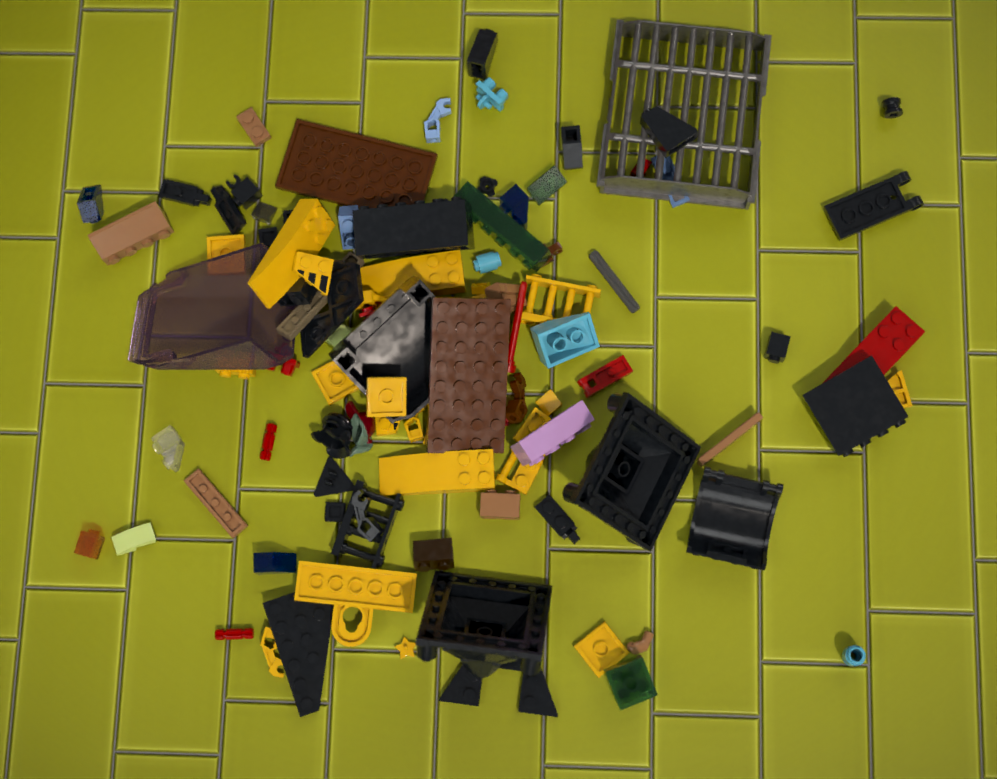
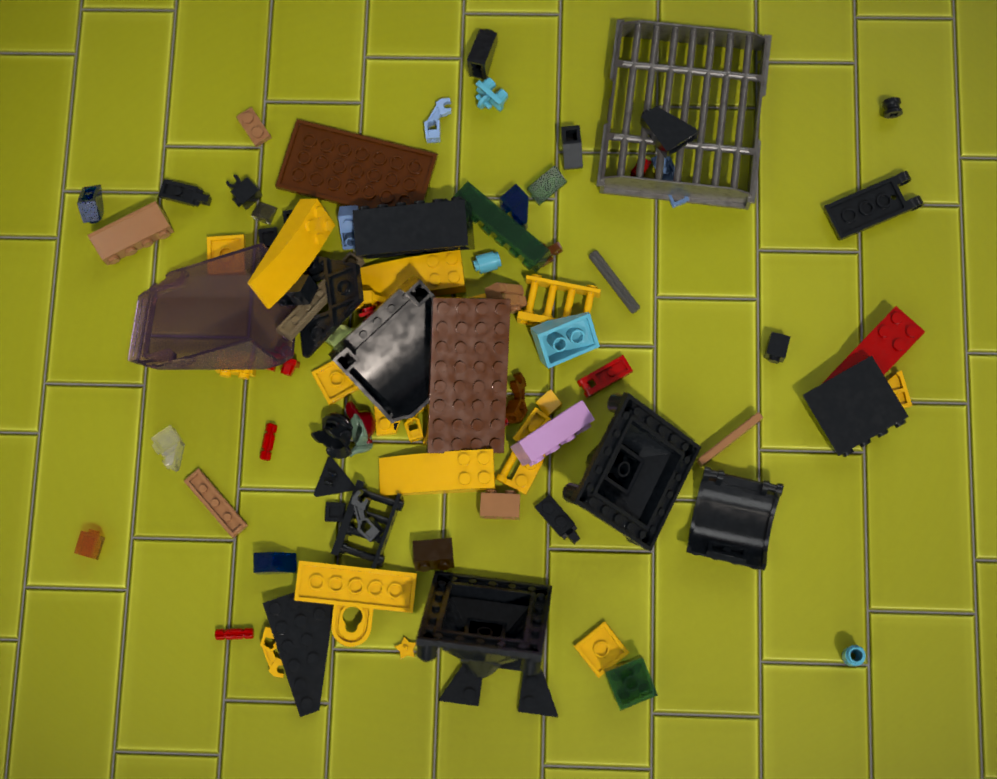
(132, 538): yellowish green slope -> none
(228, 210): black hinge -> none
(314, 270): yellow wing -> none
(386, 396): yellow tile -> none
(479, 288): yellow plate -> none
(484, 181): black plate -> none
(516, 326): red piece -> none
(642, 645): medium nougat arm -> none

